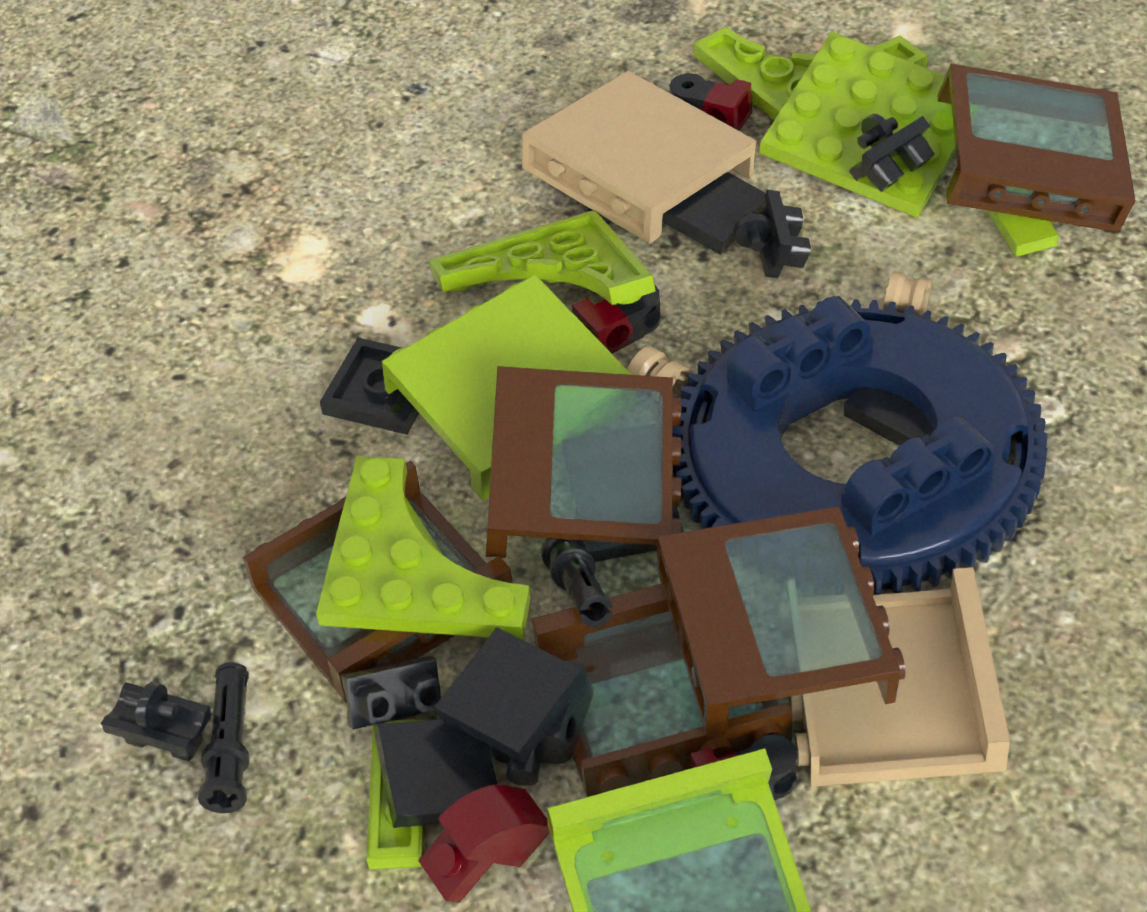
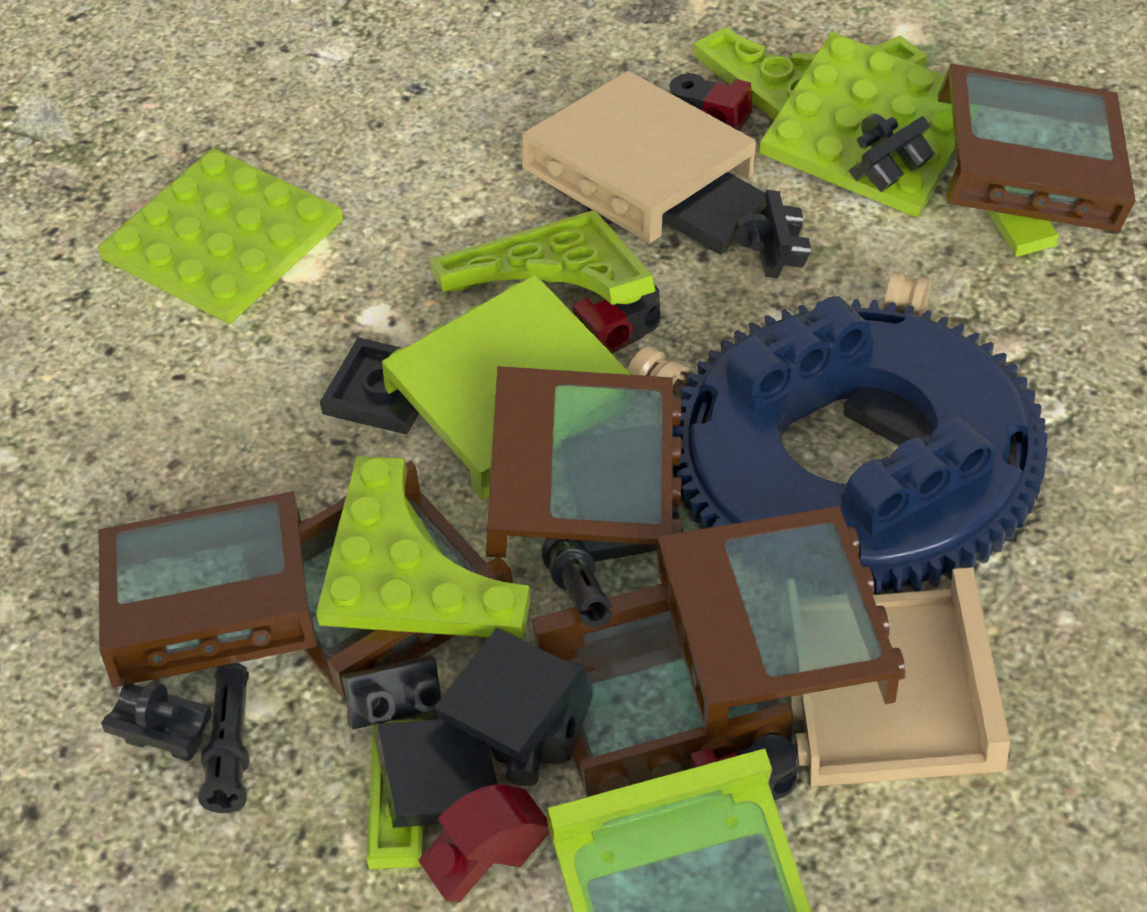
(202, 590): none -> reddish brown panel
(221, 234): none -> lime plate

